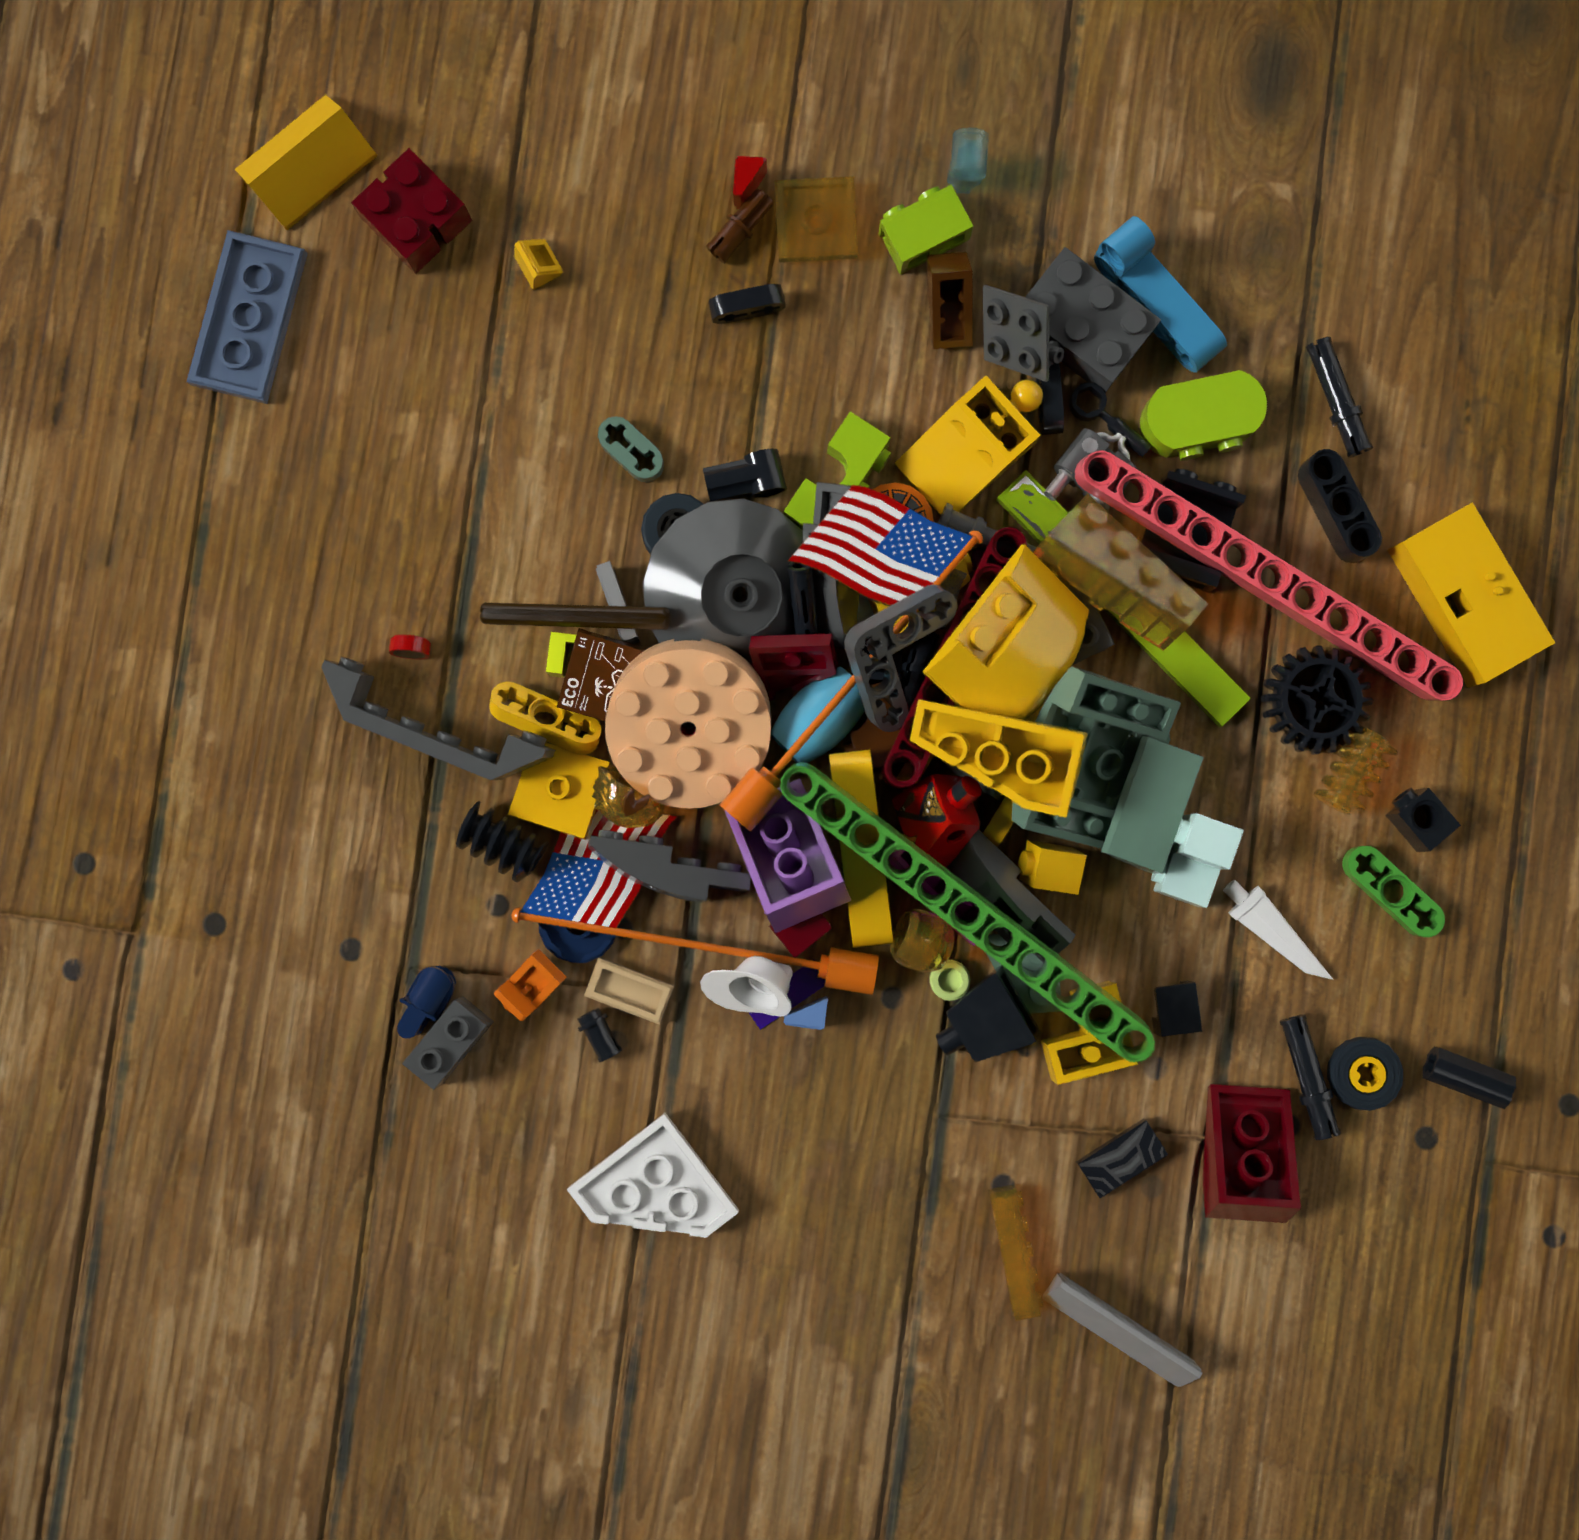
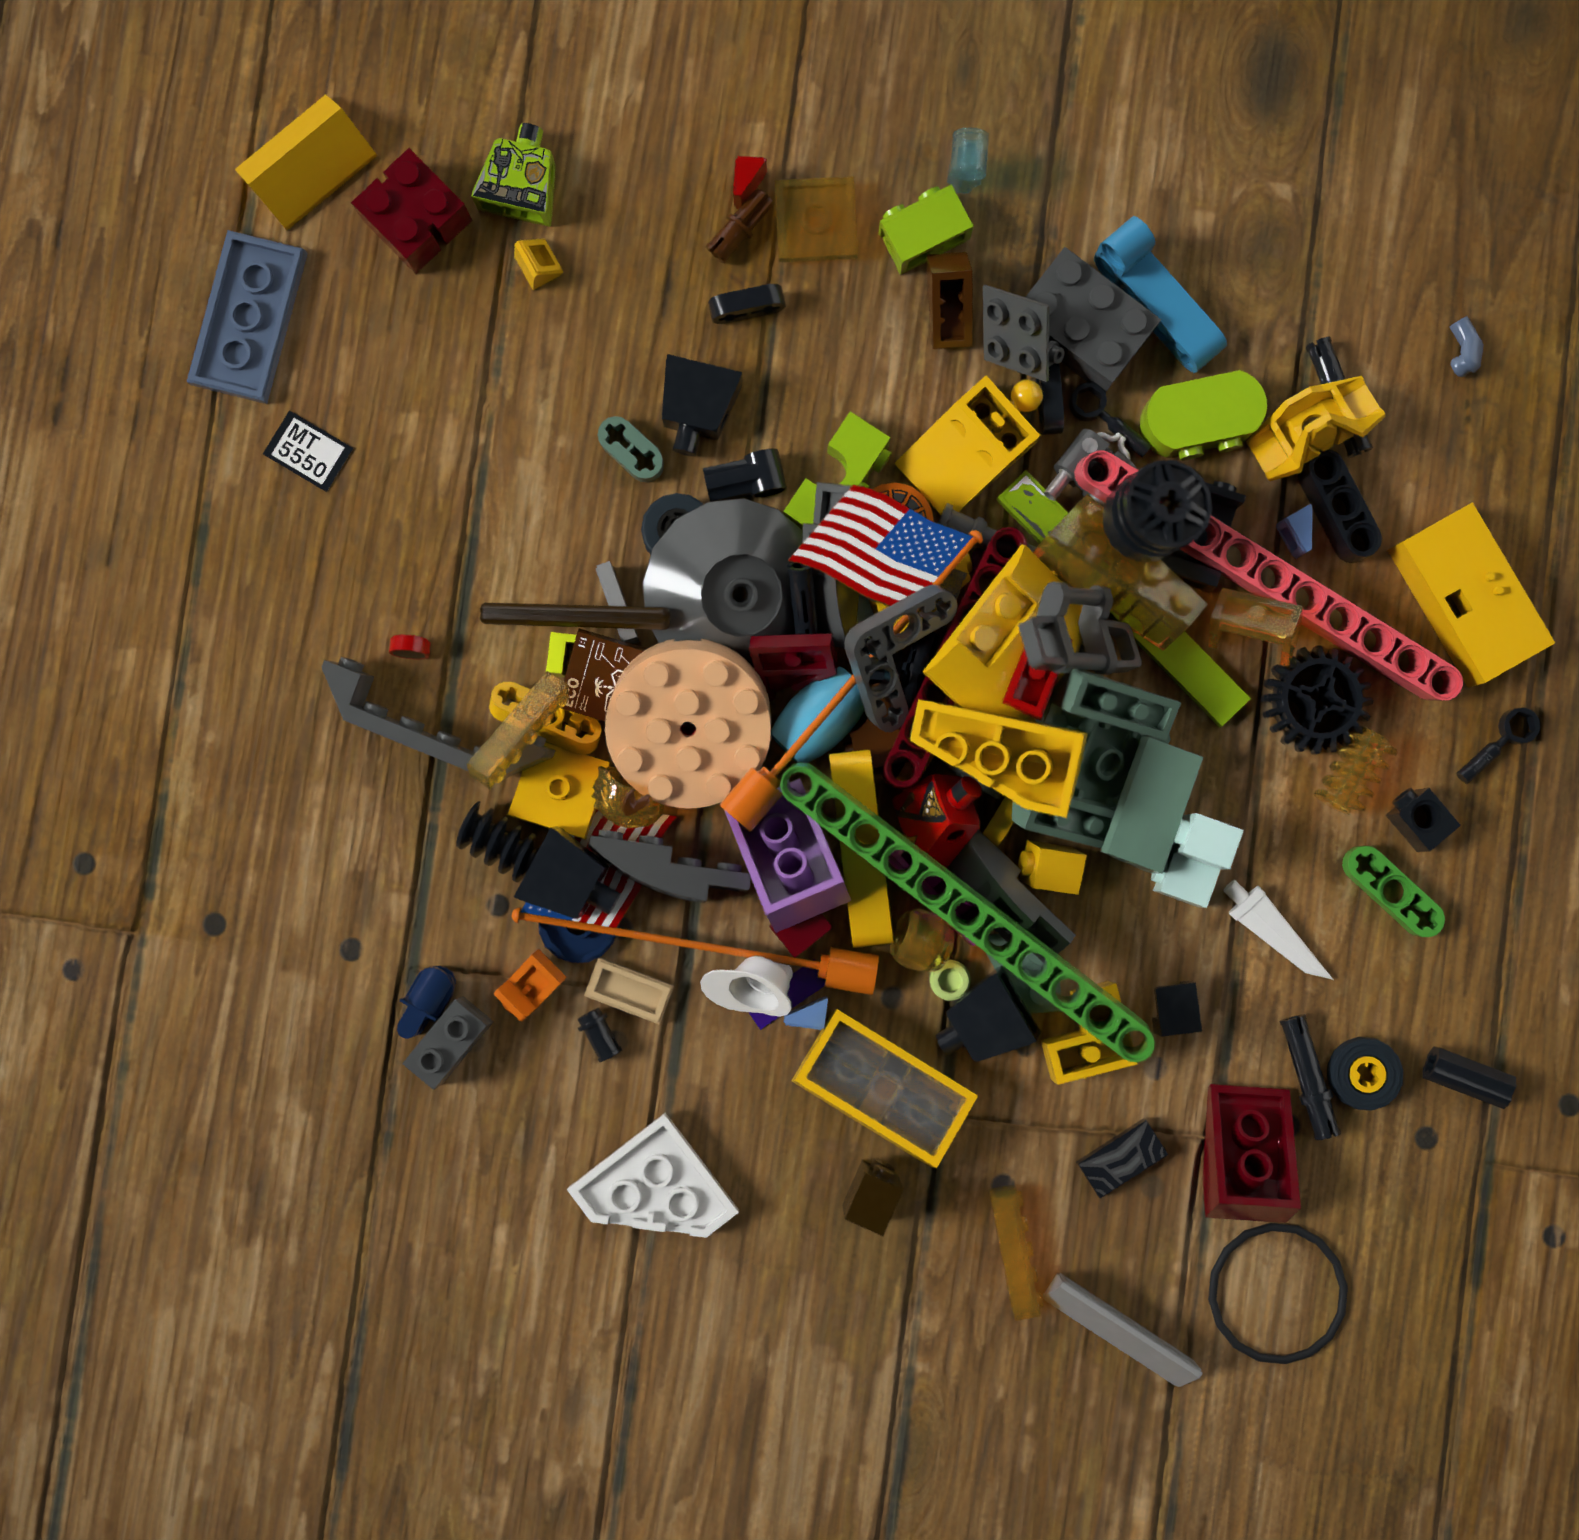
(308, 451): none -> sticker
(518, 178): none -> torso
(518, 730): none -> clear yellow piece
(566, 878): none -> black torso
(697, 401): none -> black torso
(873, 1196): none -> dark brown brick
(884, 1088): none -> clear brick
(1030, 688): none -> red slope
(1049, 642): none -> dark grey bar
(1141, 525): none -> black wheel
(1258, 619): none -> clear yellow panel
(1297, 531): none -> medium blue slope
(1342, 409): none -> yellow piece
(1342, 1300): none -> black piece
(1471, 348): none -> sand blue arm
(1493, 749): none -> black piece

